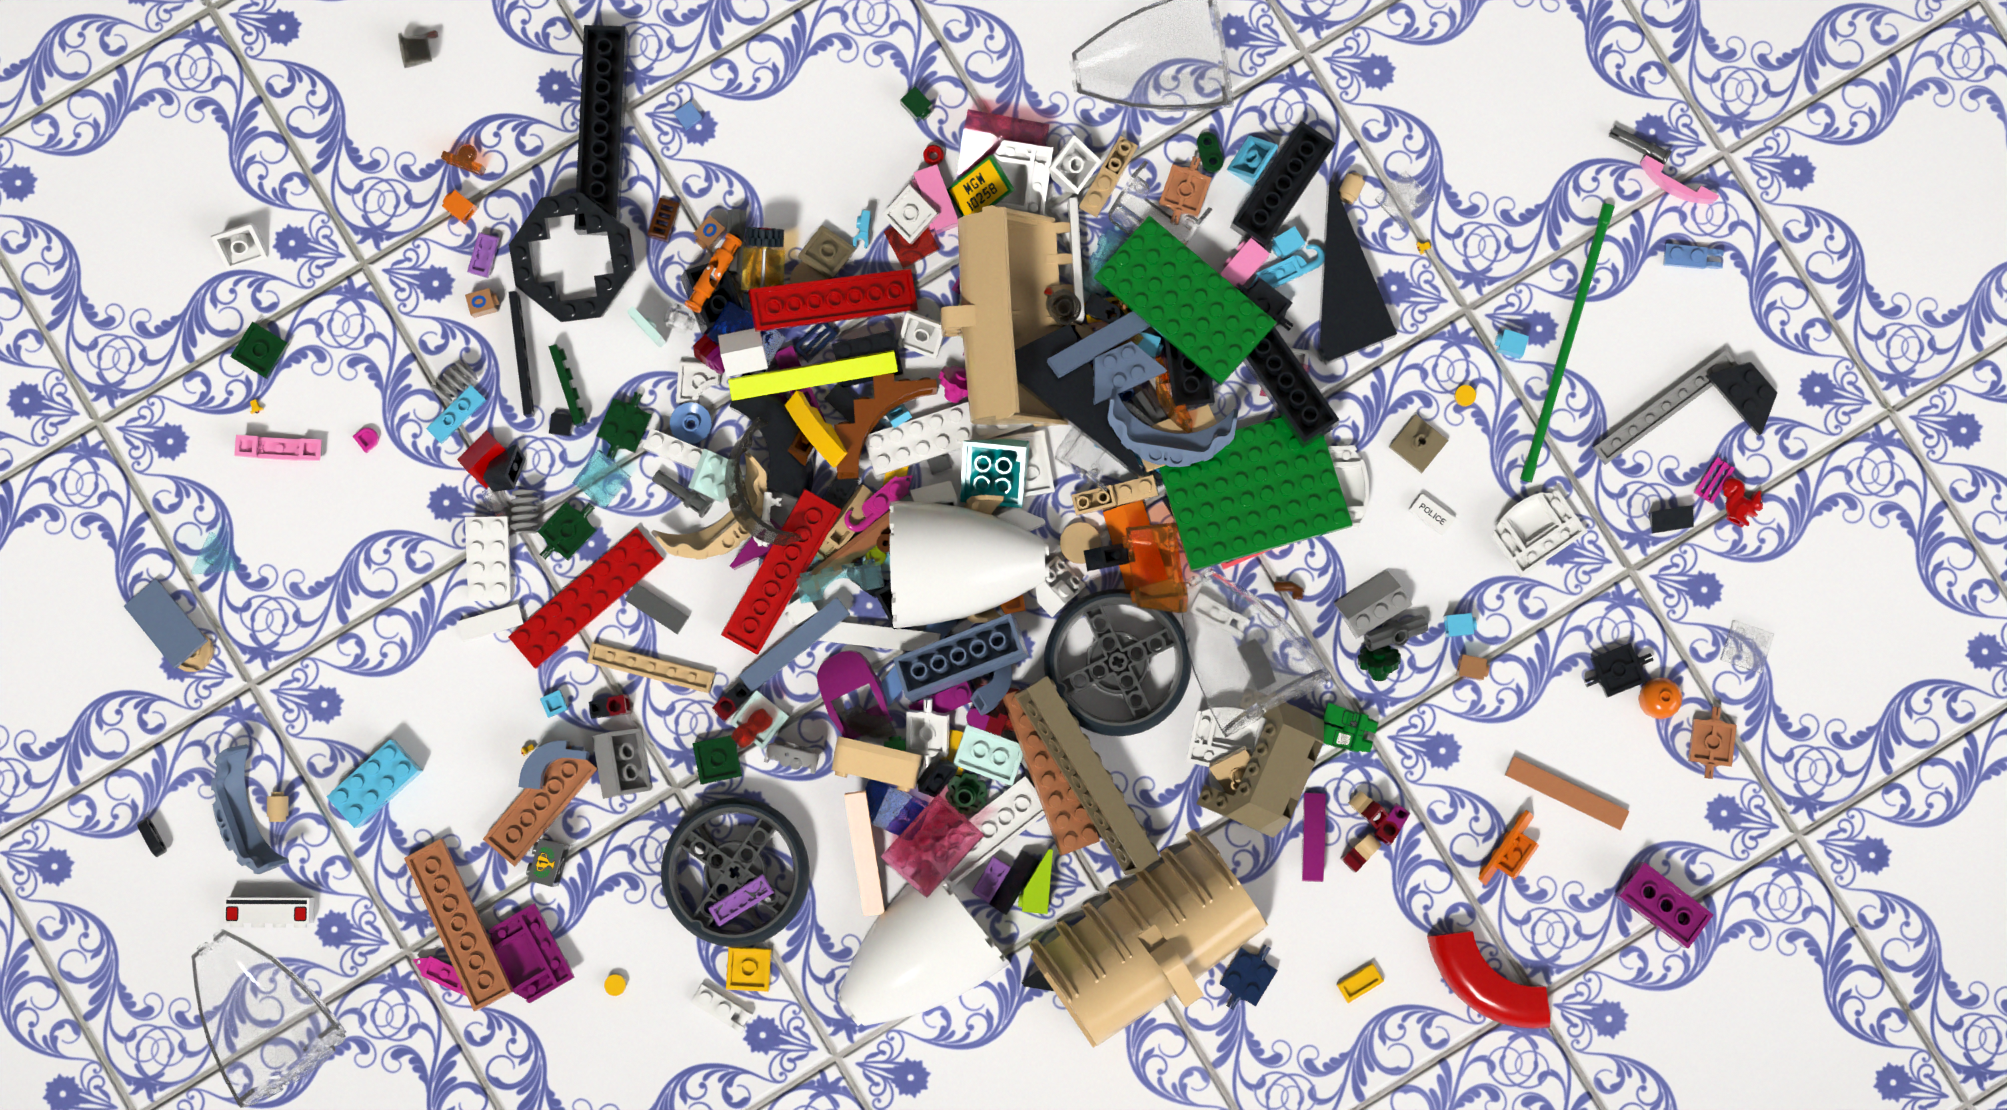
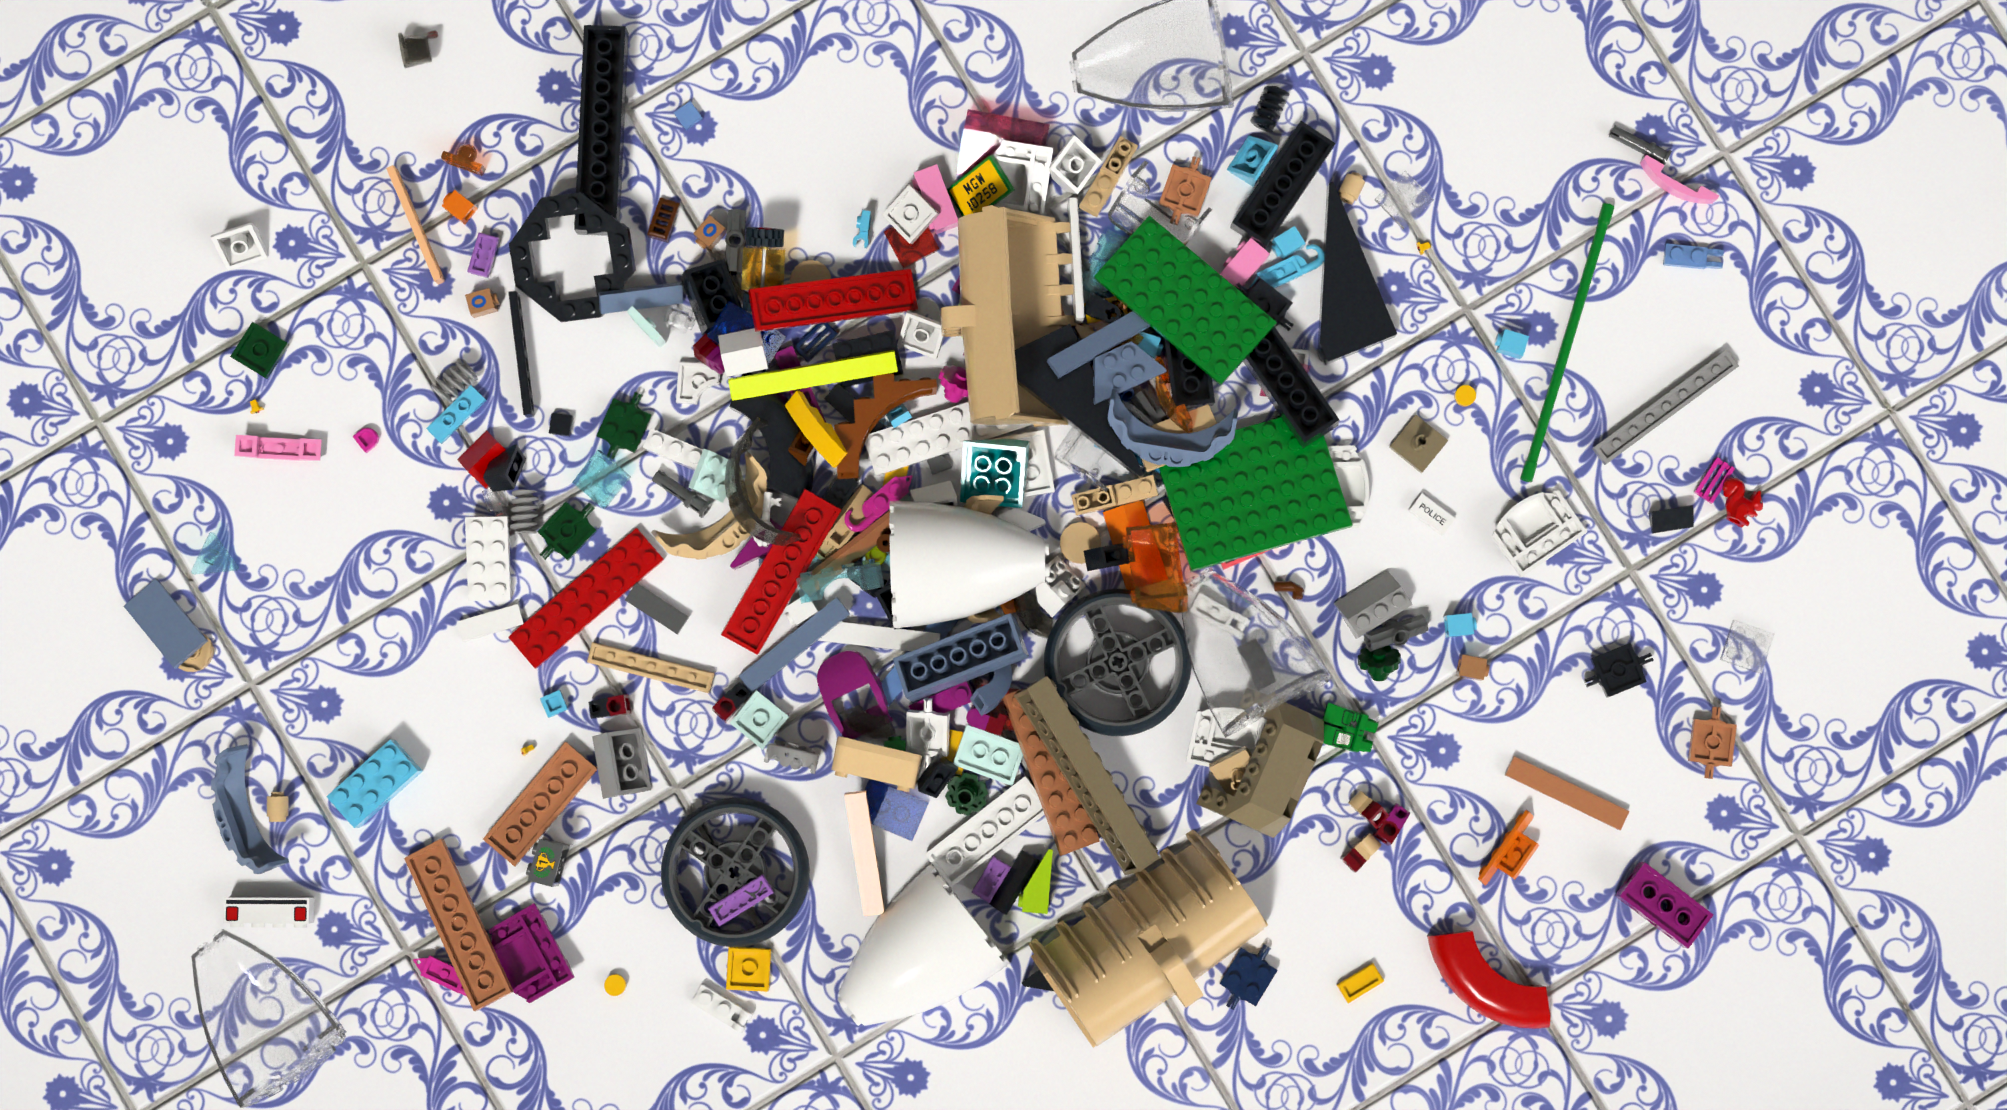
(151, 837): black beam -> none
(415, 224): none -> light nougat tile
(535, 766): sand blue arch -> none
(565, 376): dark green plate -> none
(640, 297): none -> sand blue tile
(683, 415): medium blue dish -> none
(717, 266): orange piece -> none
(717, 759): dark green plate -> none
(757, 724): clear red brick -> none
(826, 252): dark tan plate -> none
(916, 104): dark green brick -> none
(932, 846): clear pink slope -> none
(933, 149): red plate -> none
(1031, 616): none -> clear smoke tile
(1062, 305): clear smoke hat -> none
(1209, 152): dark green plate -> none
(1267, 108): none -> black piece
(1313, 837): magenta slope -> none
(1660, 698): orange cylinder -> none
(1747, 393): black wing -> none

